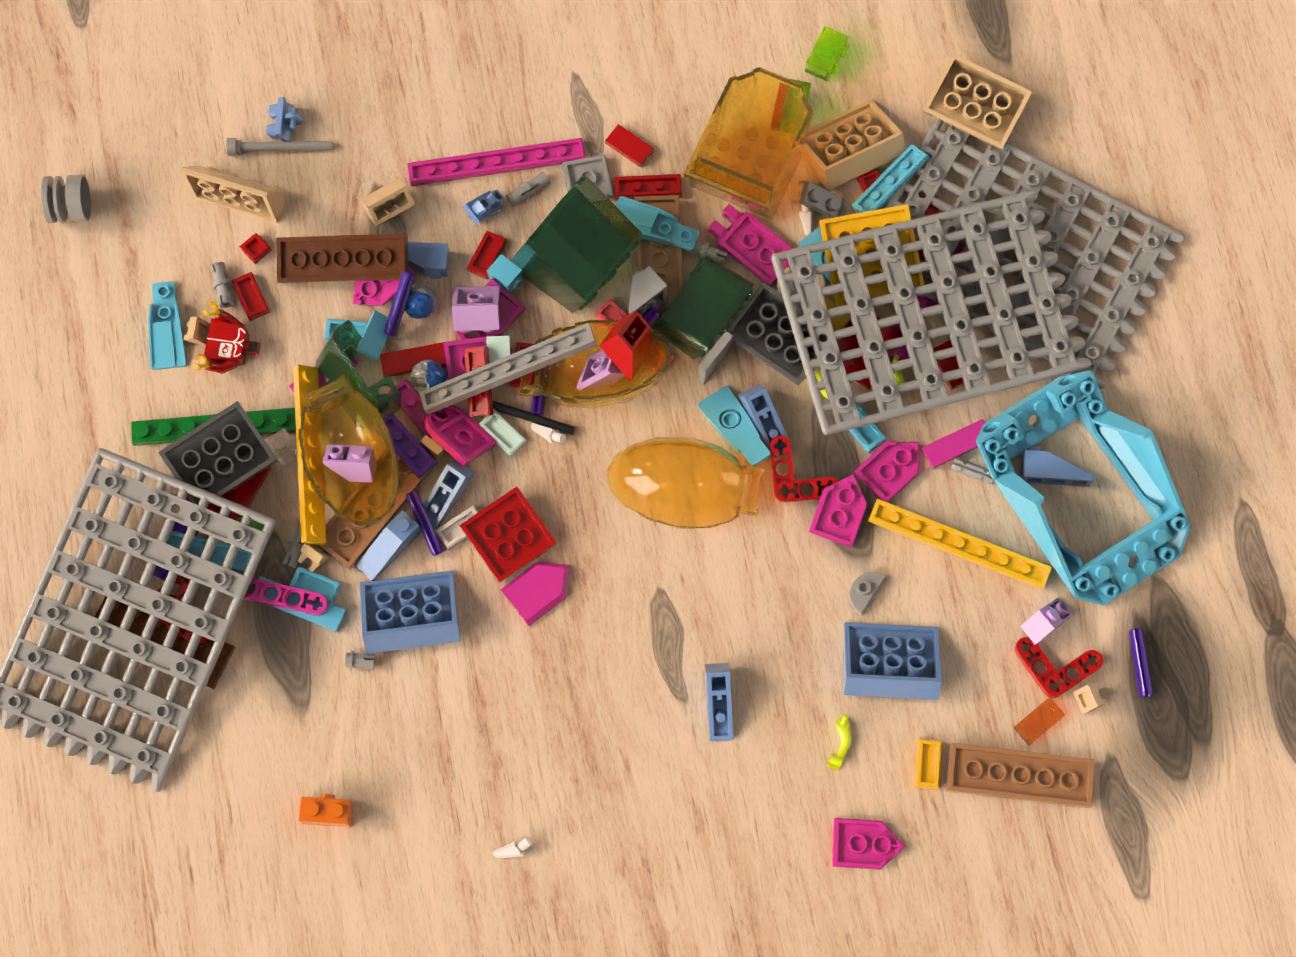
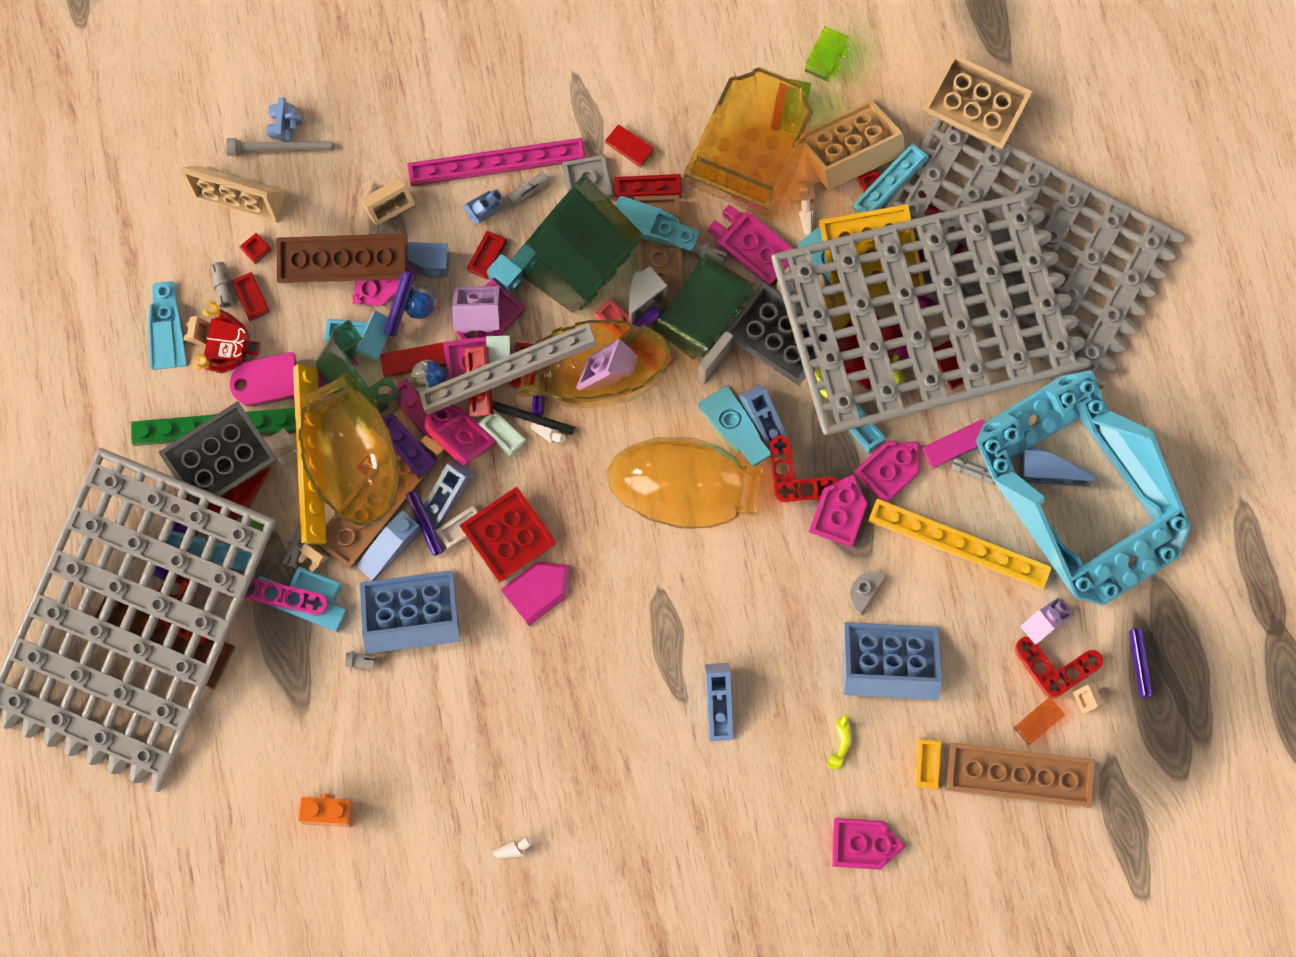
(66, 198): light grey wheel -> none
(267, 380): none -> dark pink tile
(351, 462): lavender slope -> none
(628, 343): red slope -> none
(821, 200): dark grey plate -> none

